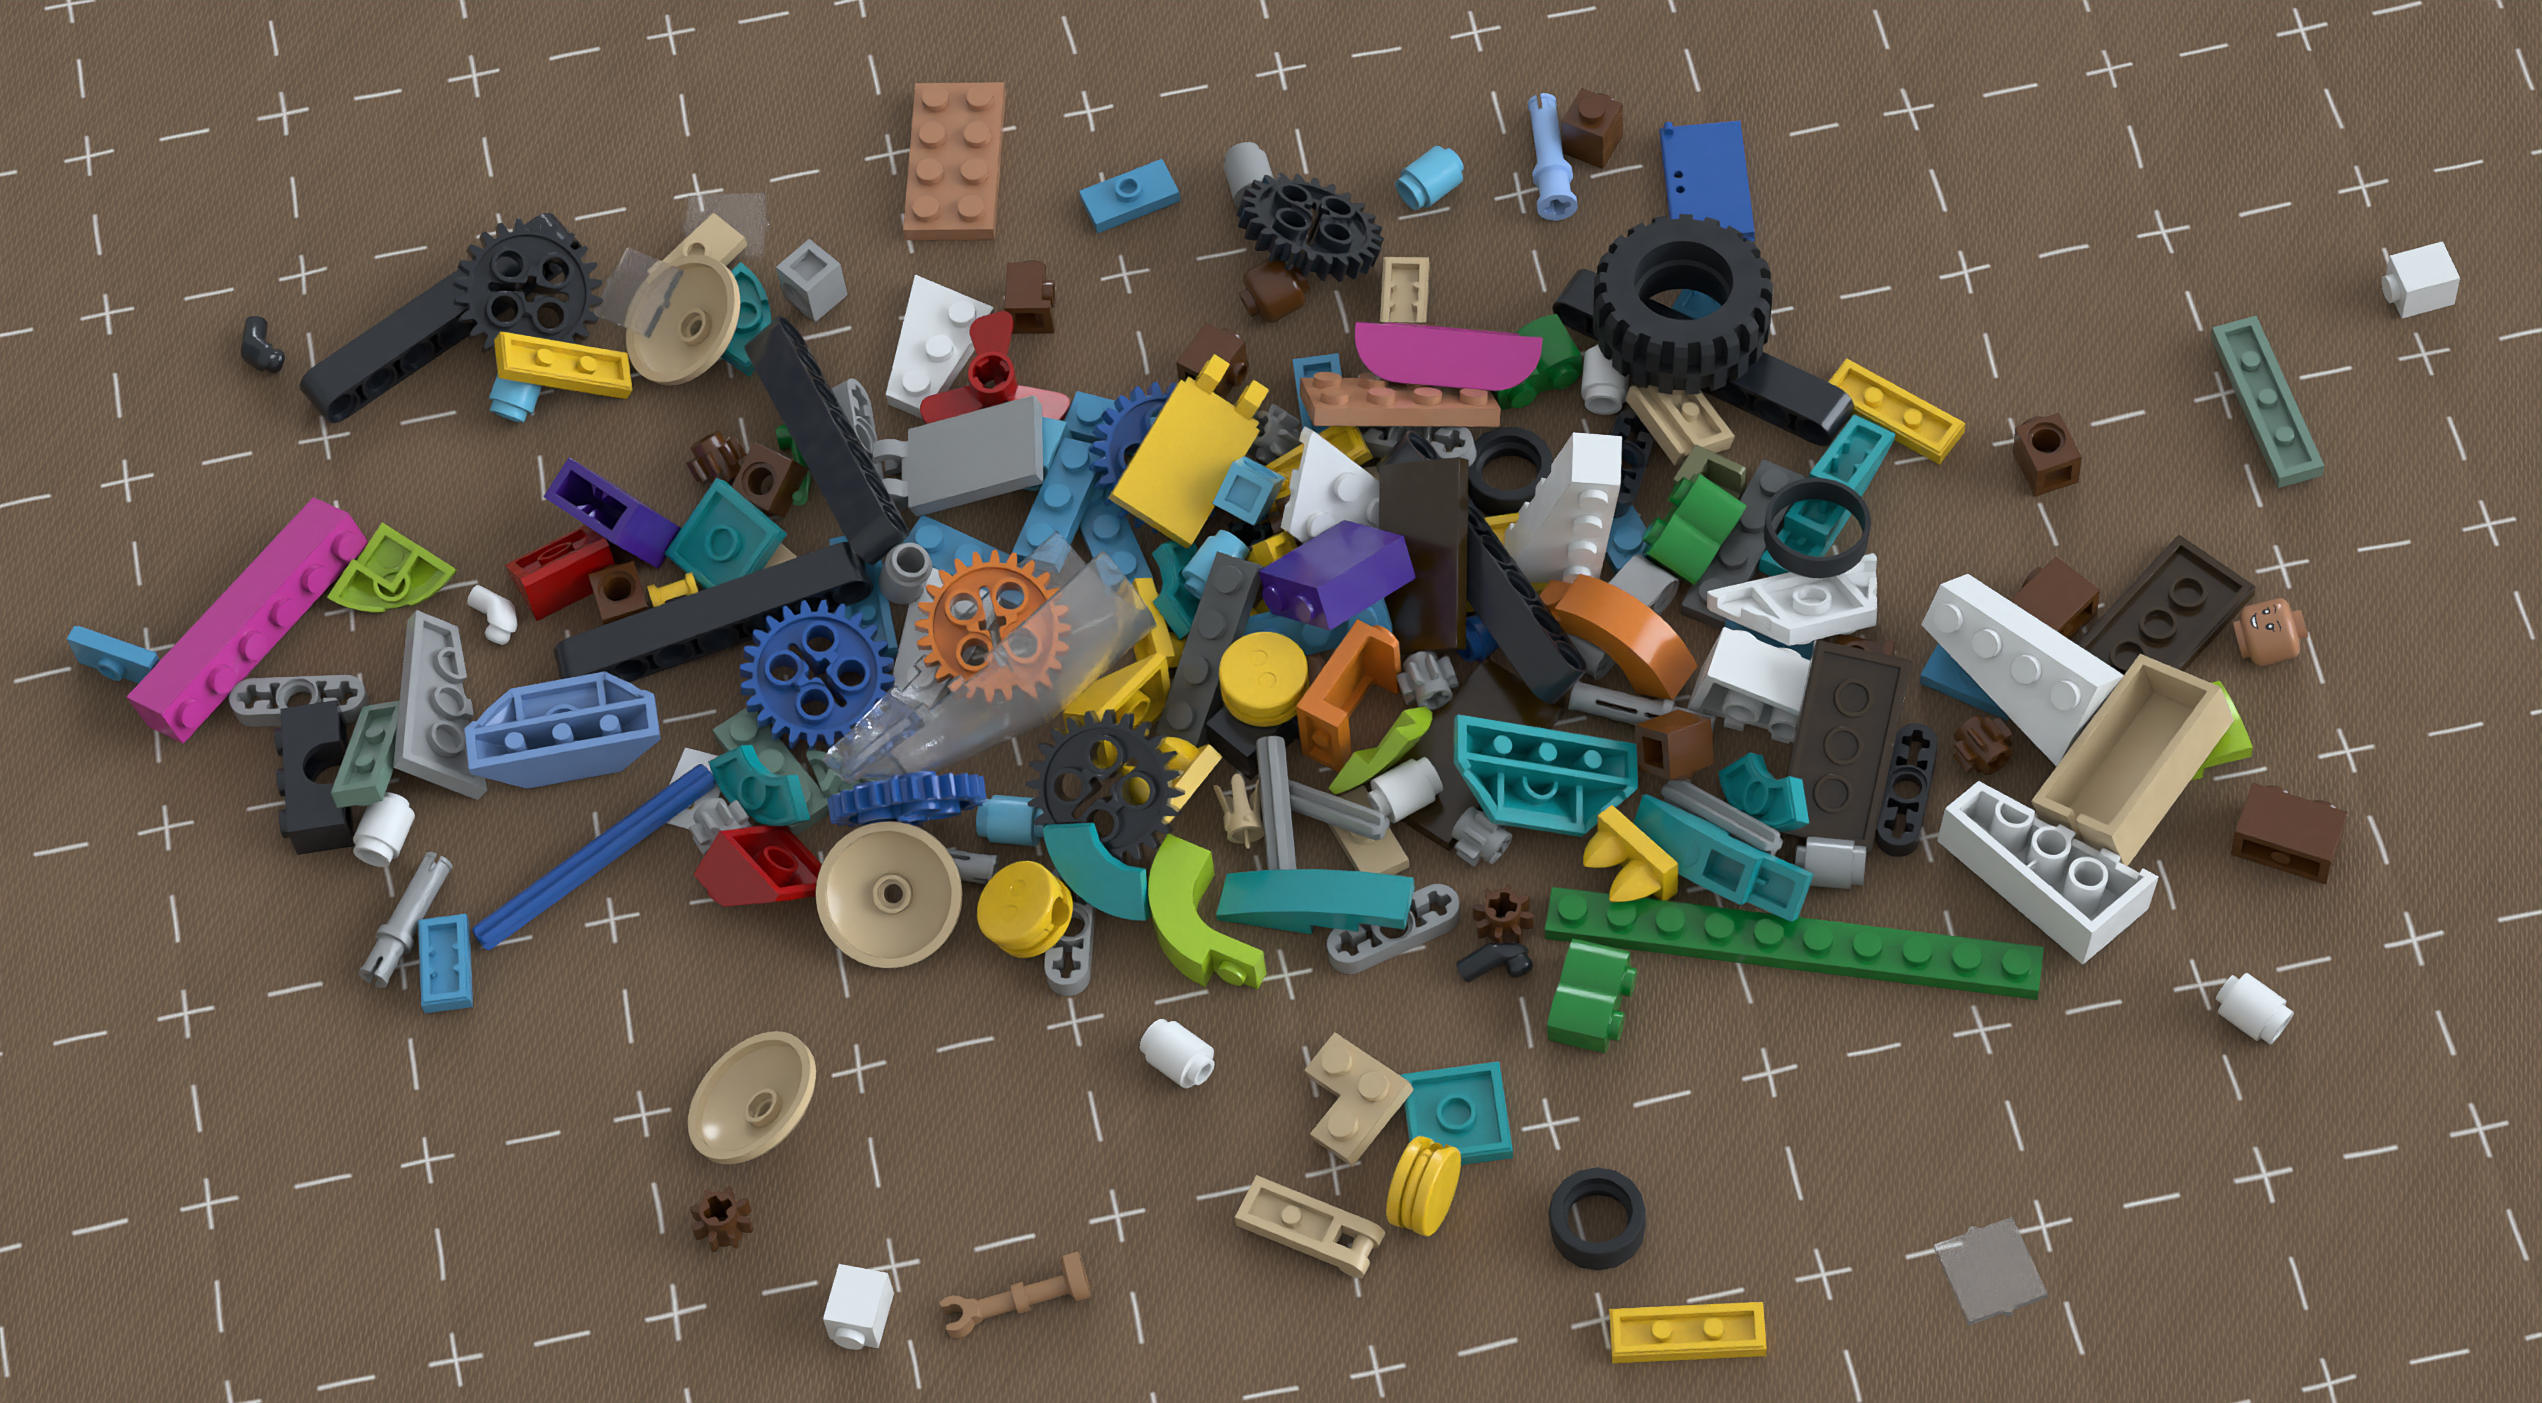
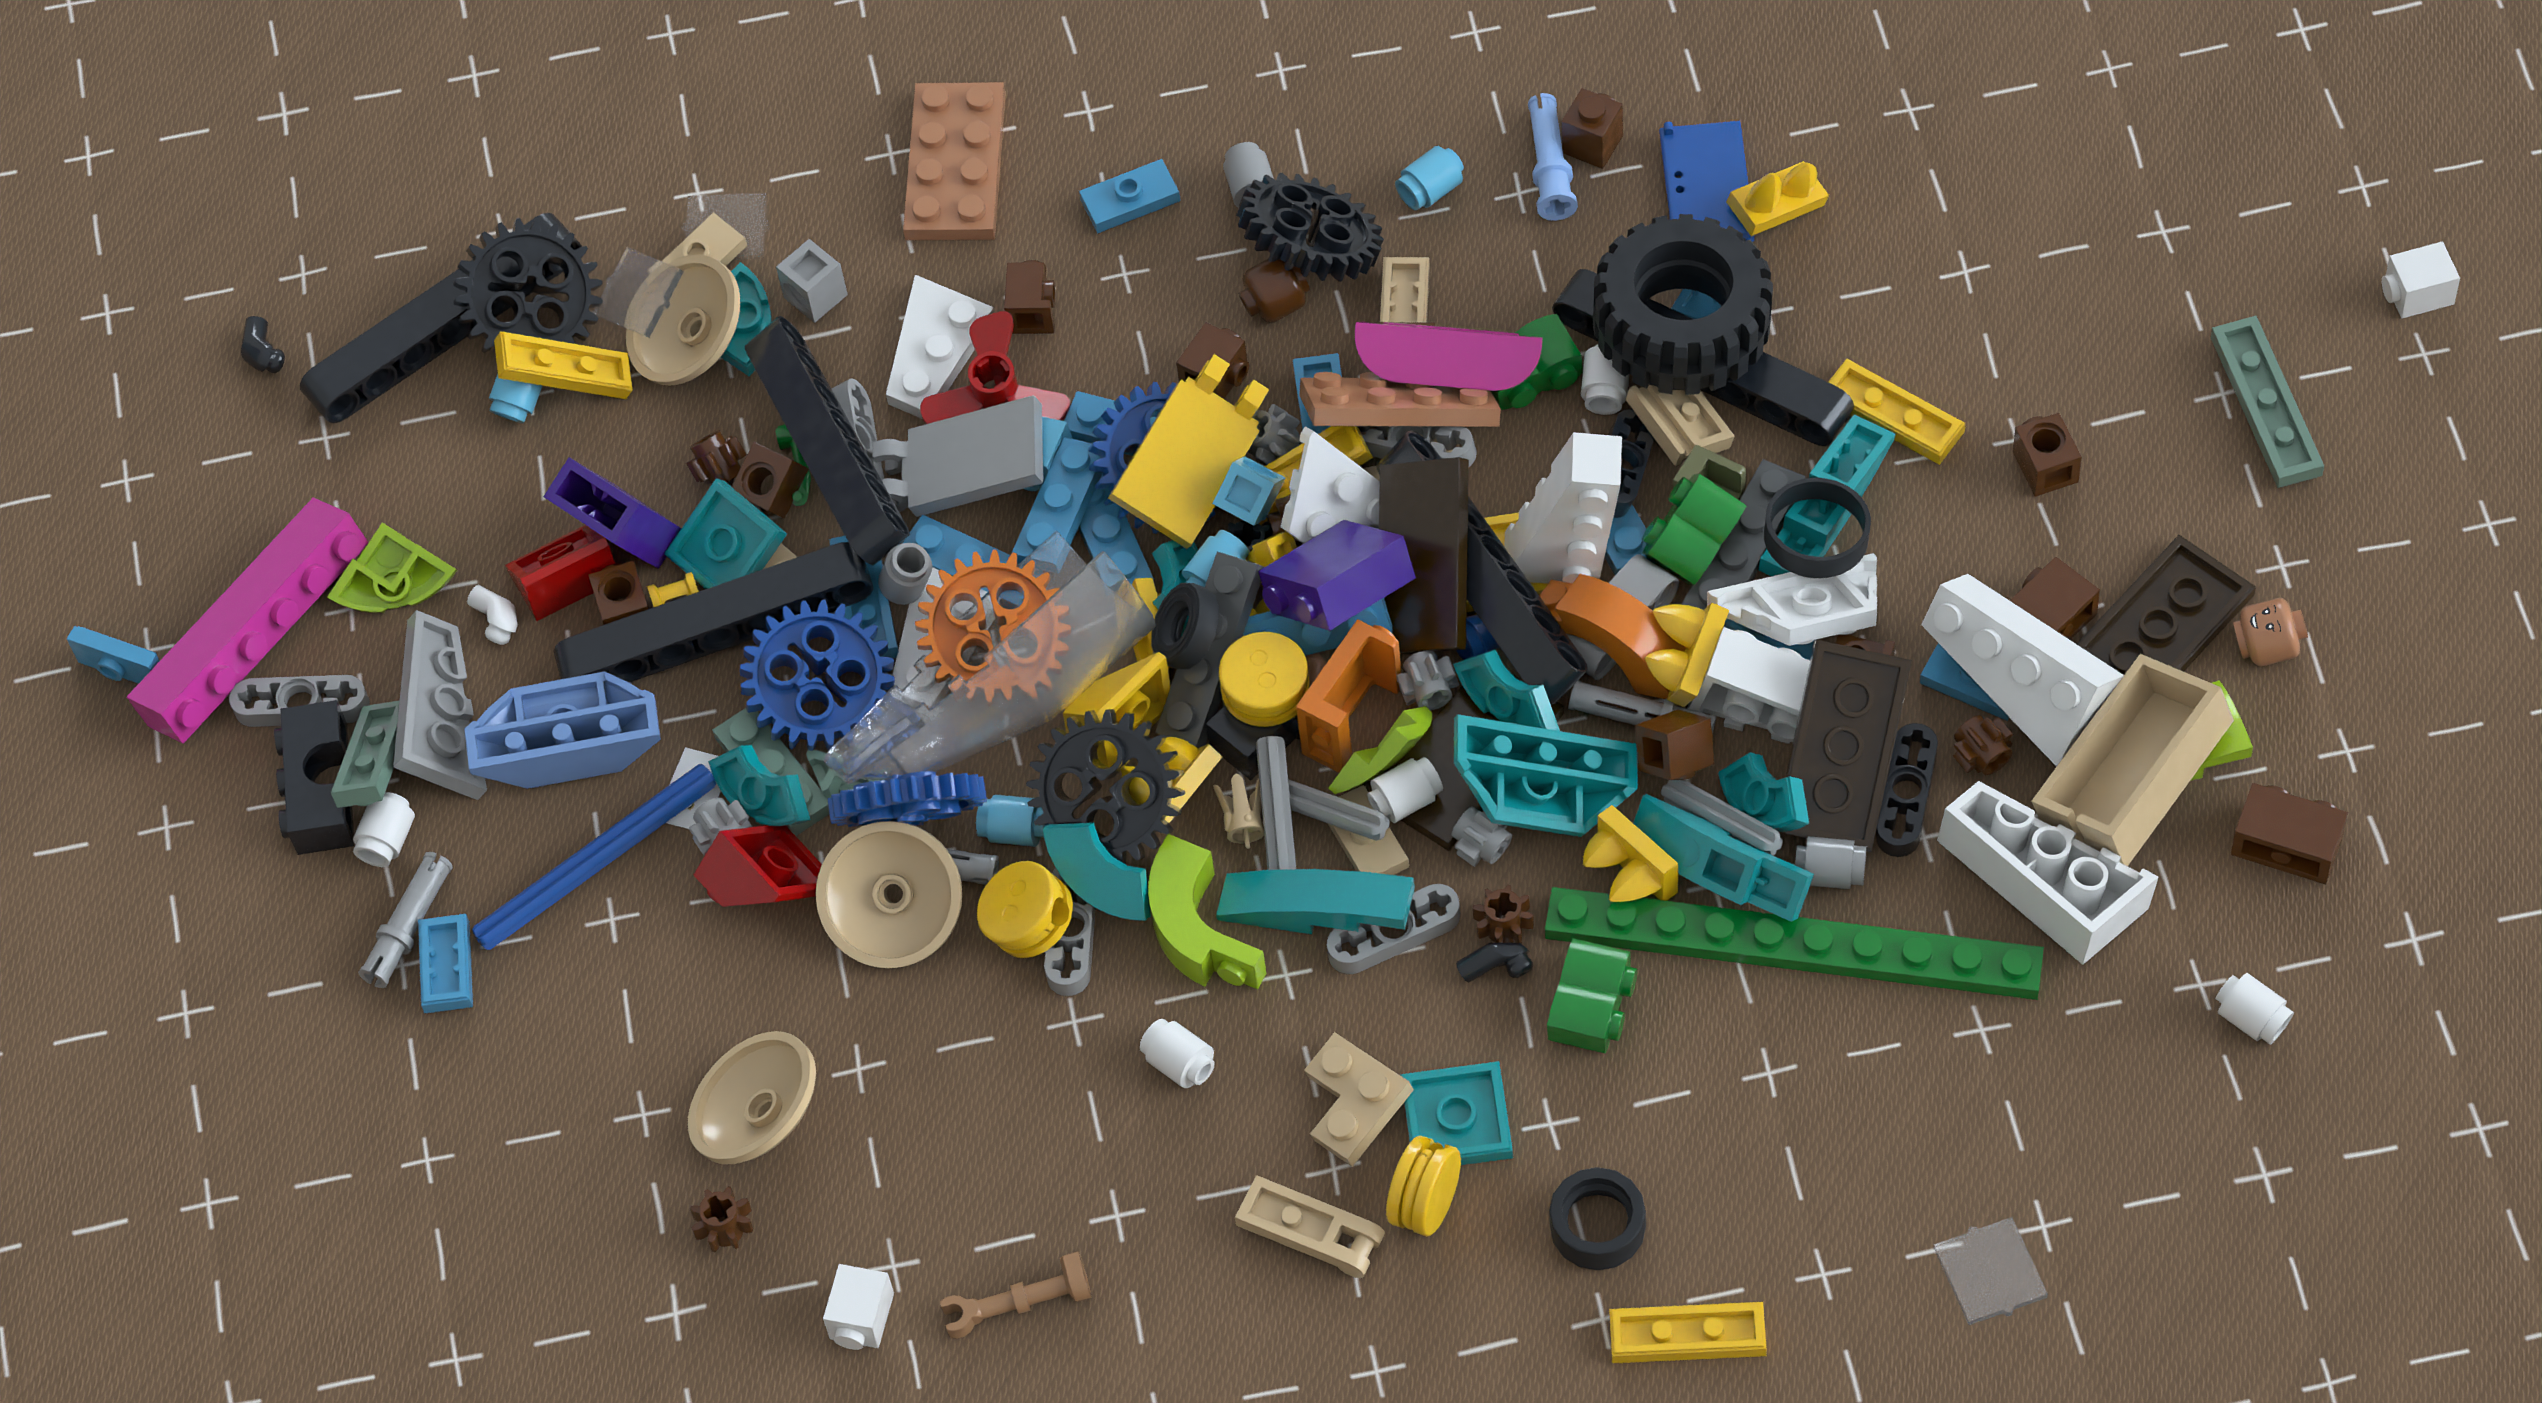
(1203, 614): none -> black tyre
(1502, 694): none -> teal tile
(1506, 442): black tyre -> none
(1699, 633): none -> yellow tile
(1778, 198): none -> yellow tile

